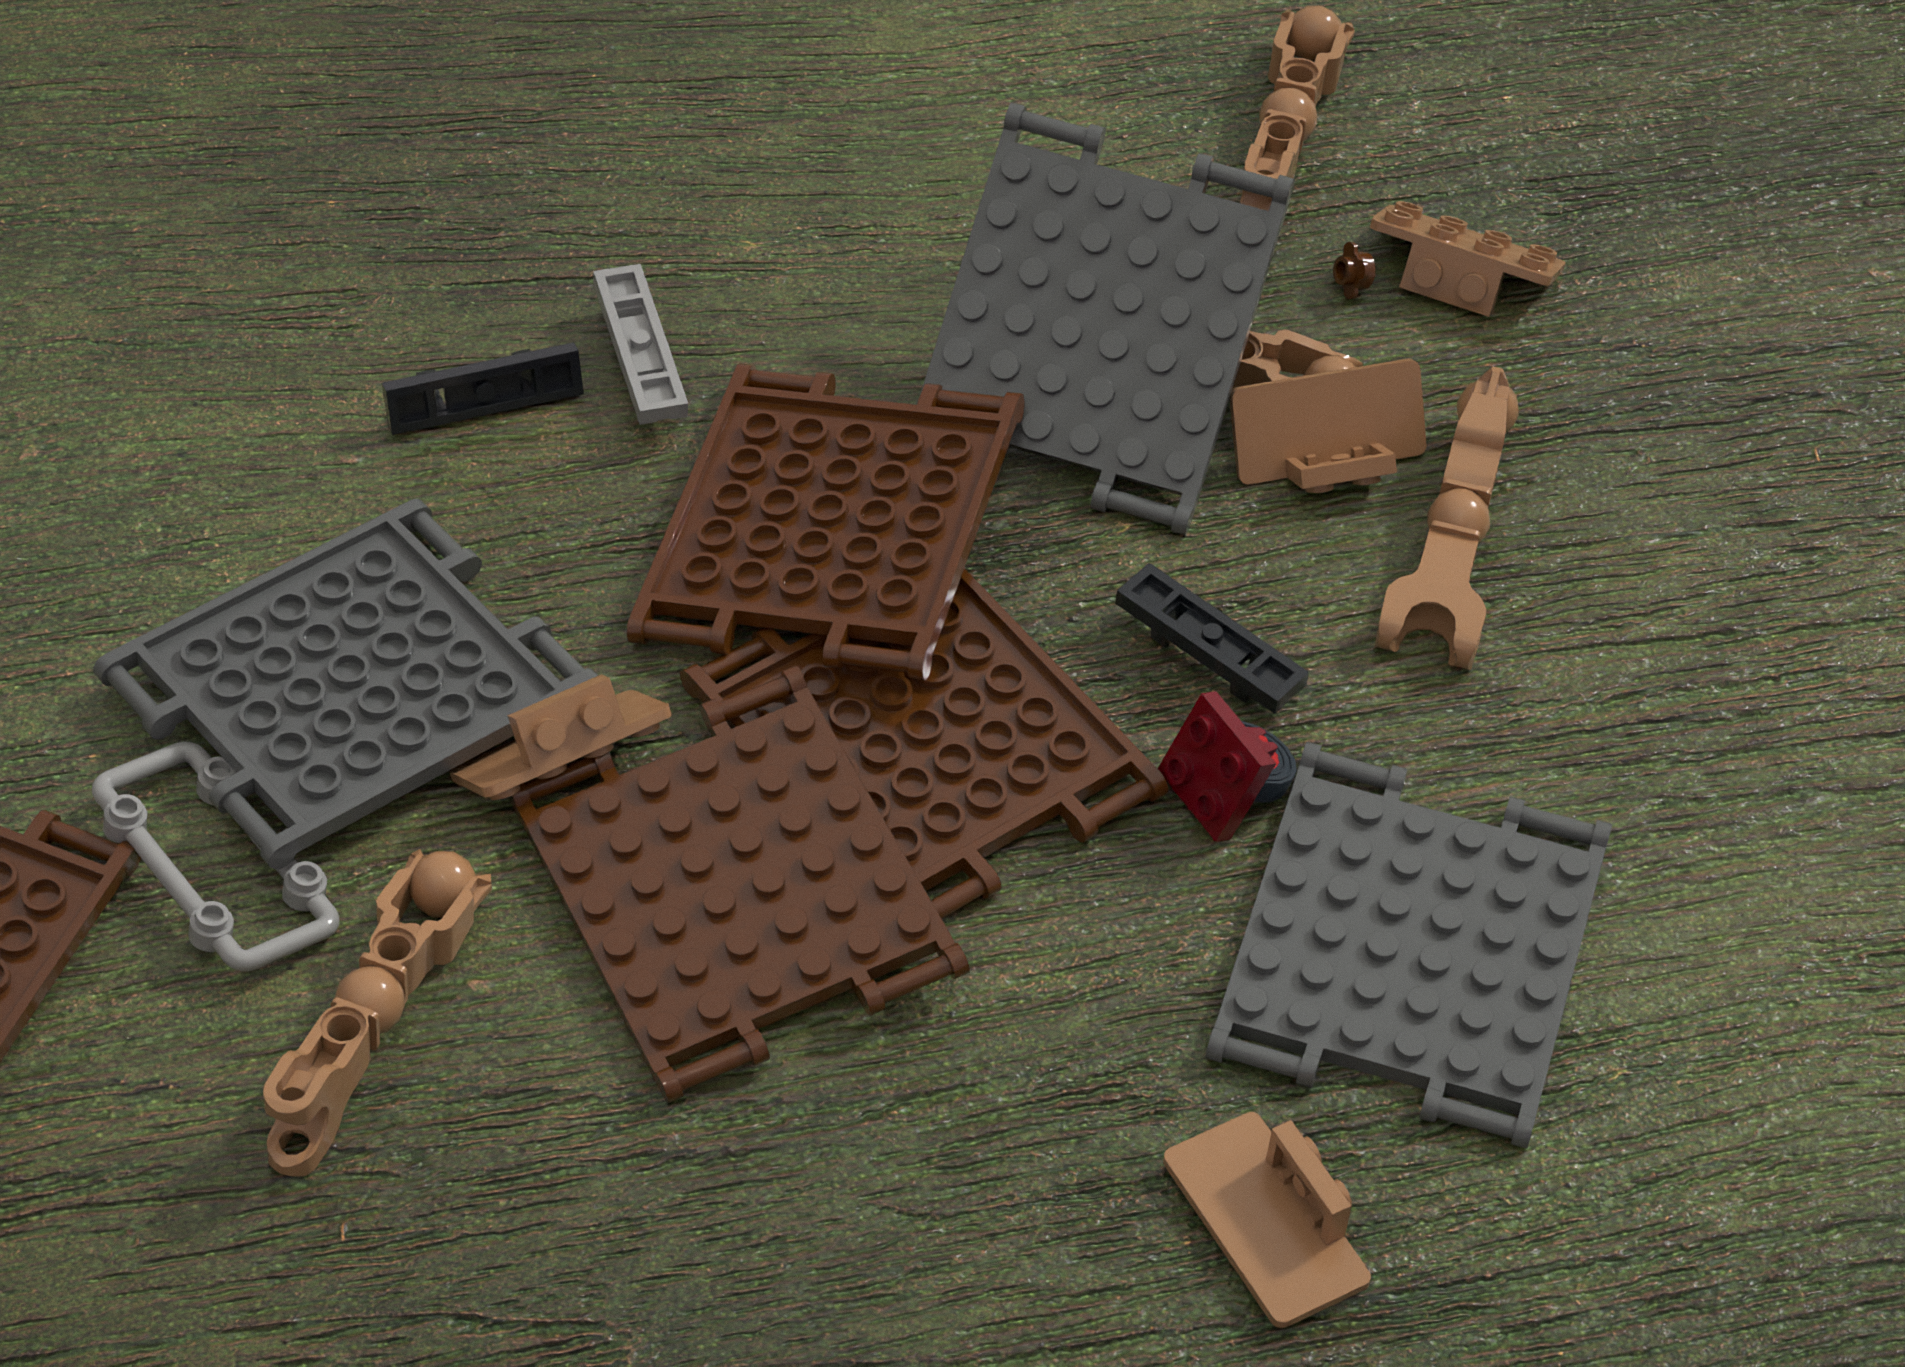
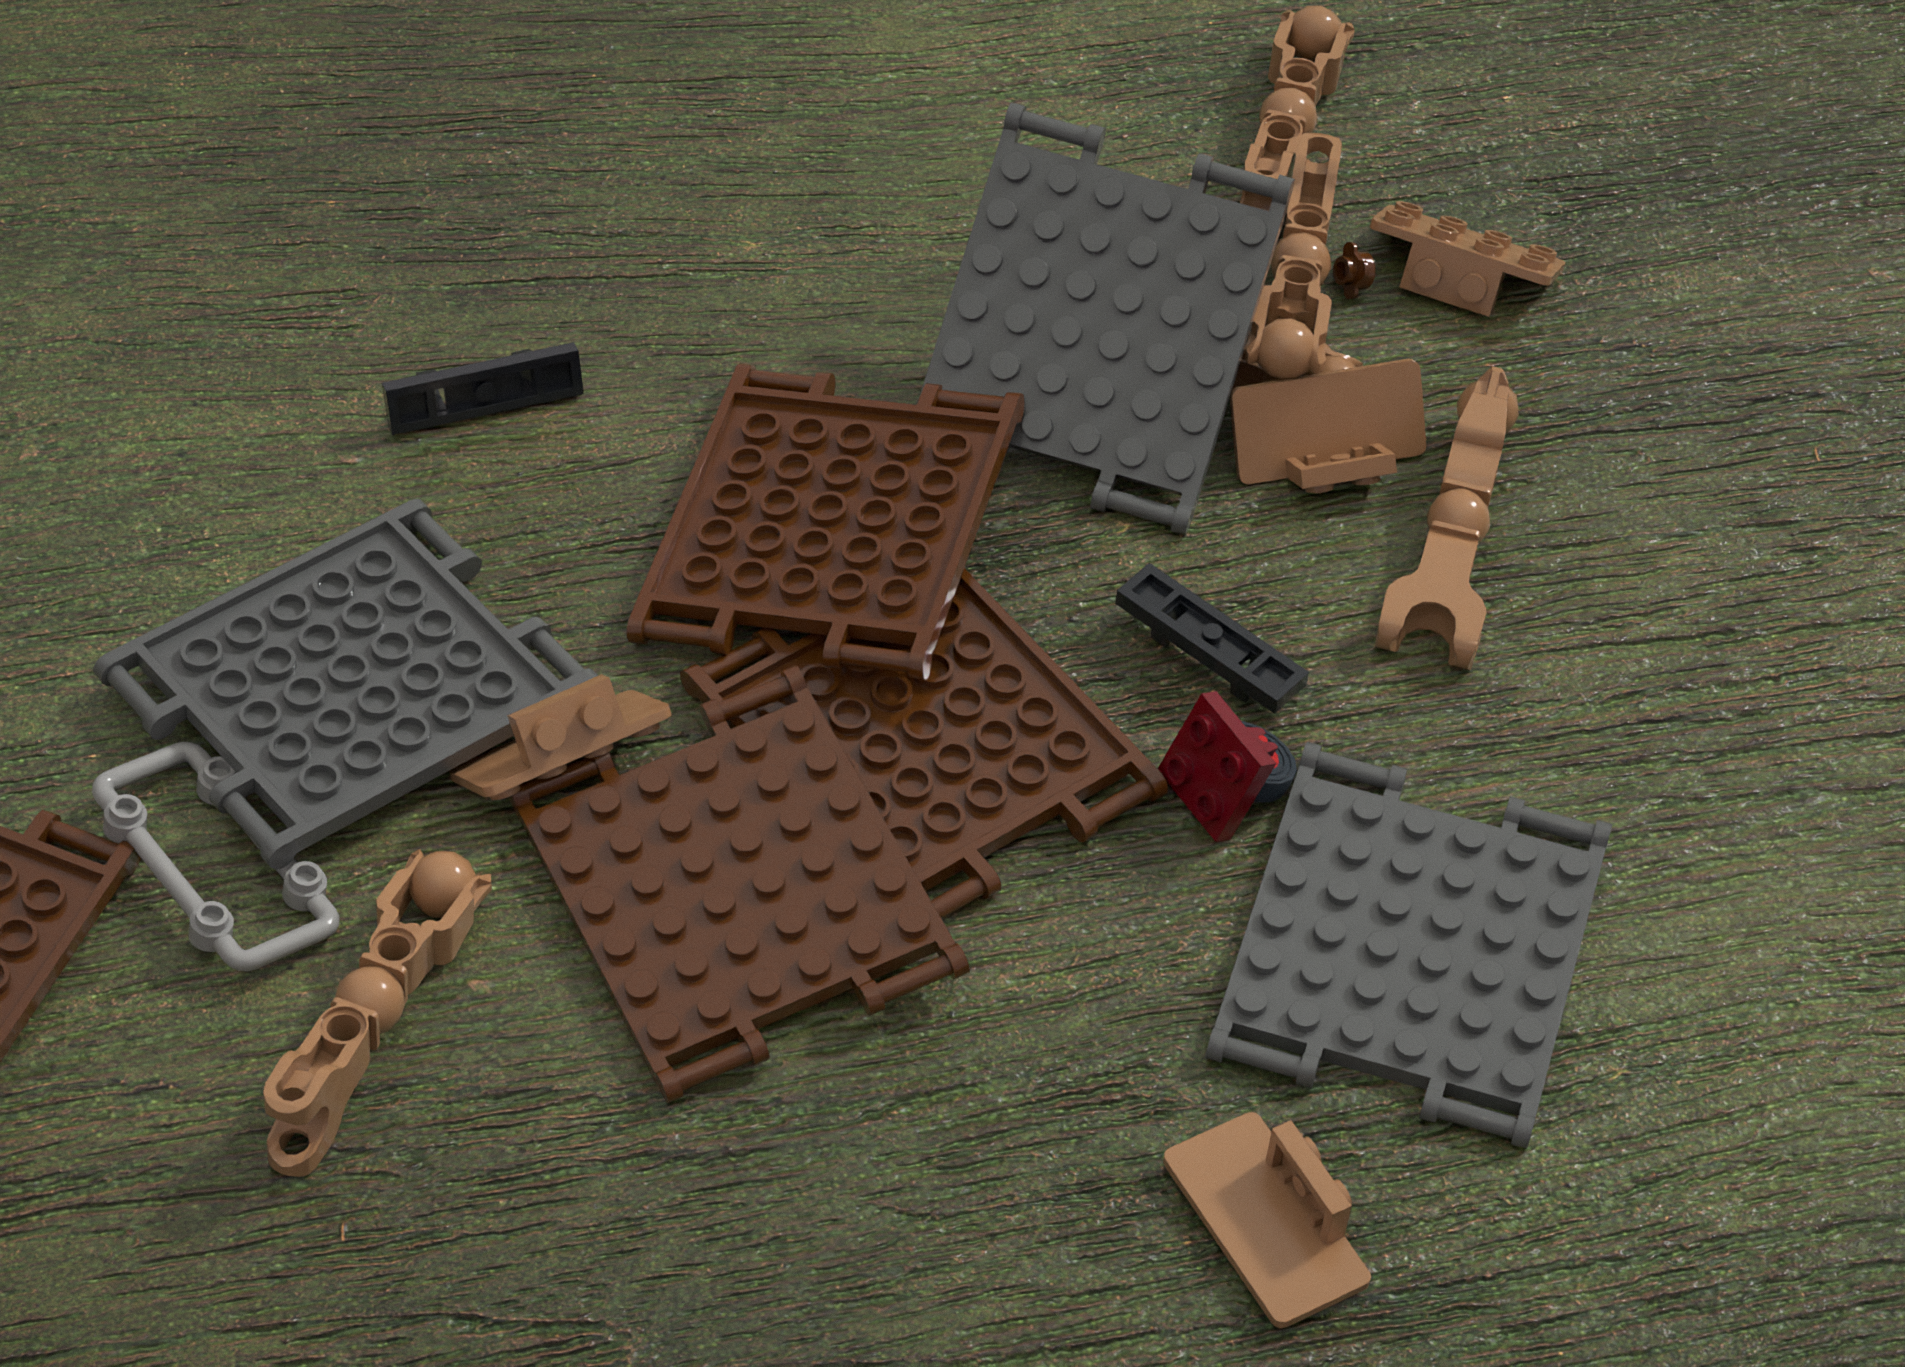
(640, 344): light grey hinge -> none
(1292, 312): none -> medium nougat piece

